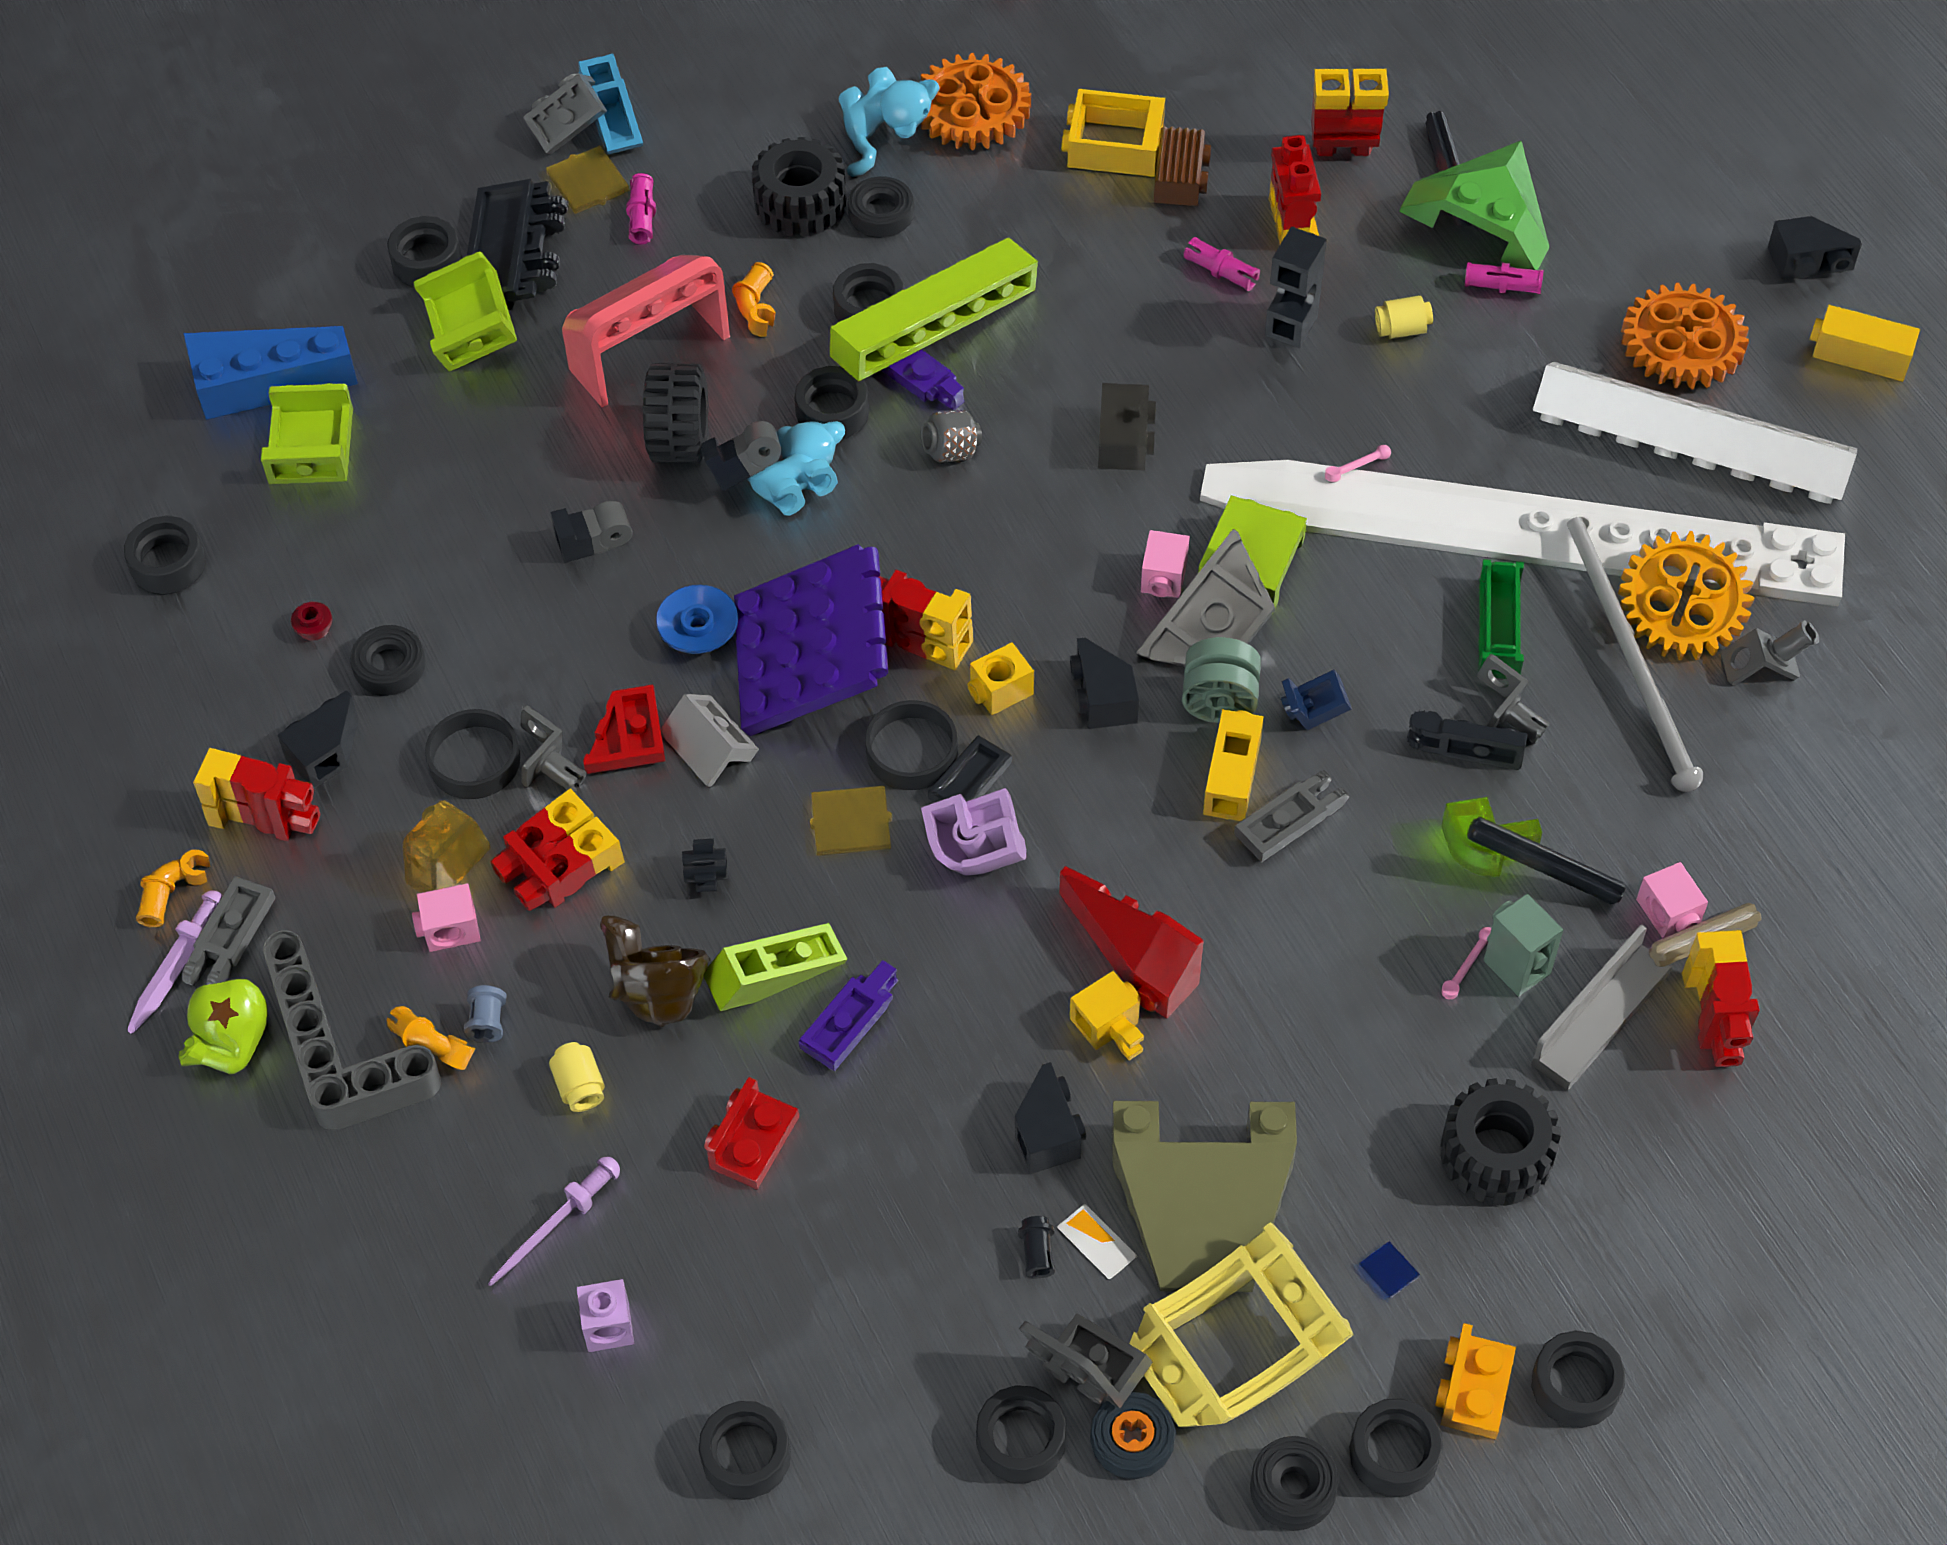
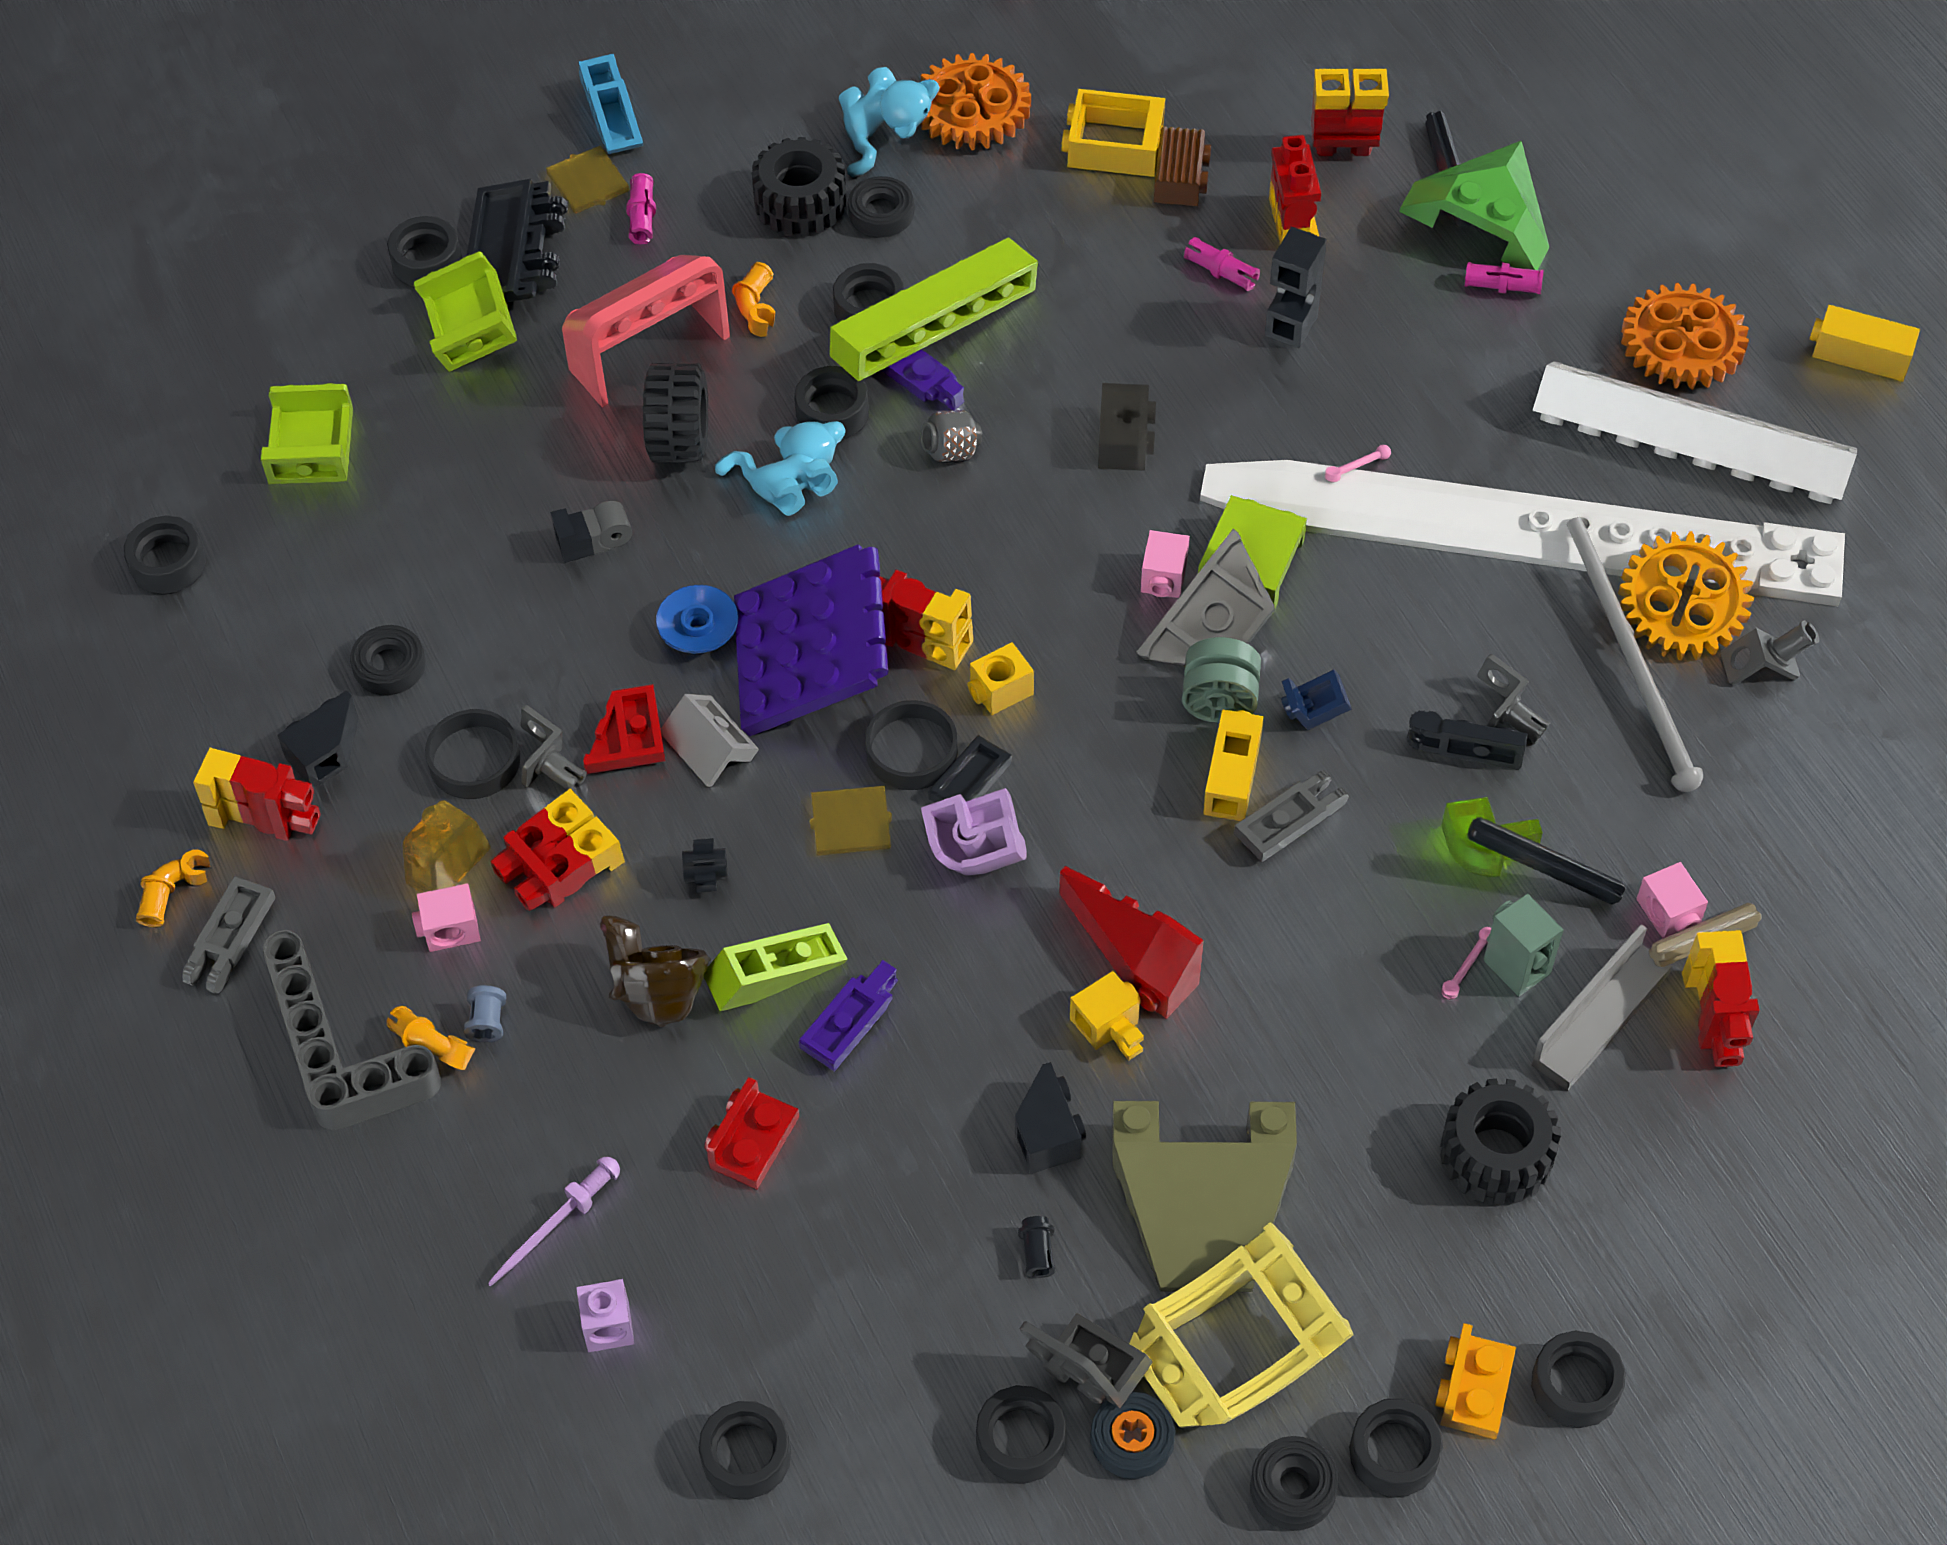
(174, 961): lavender sword -> none
(225, 1025): lime piece -> none
(238, 367): blue wedge -> none
(314, 628): dark red plate -> none
(565, 112): dark grey bracket -> none
(577, 1076): light yellow brick -> none
(742, 455): leg -> none
(1097, 1241): white sticker -> none
(1107, 686): black slope -> none
(1389, 1269): clear blue piece -> none
(1403, 317): light yellow brick -> none
(1500, 614): green container -> none
(1811, 248): black slope -> none

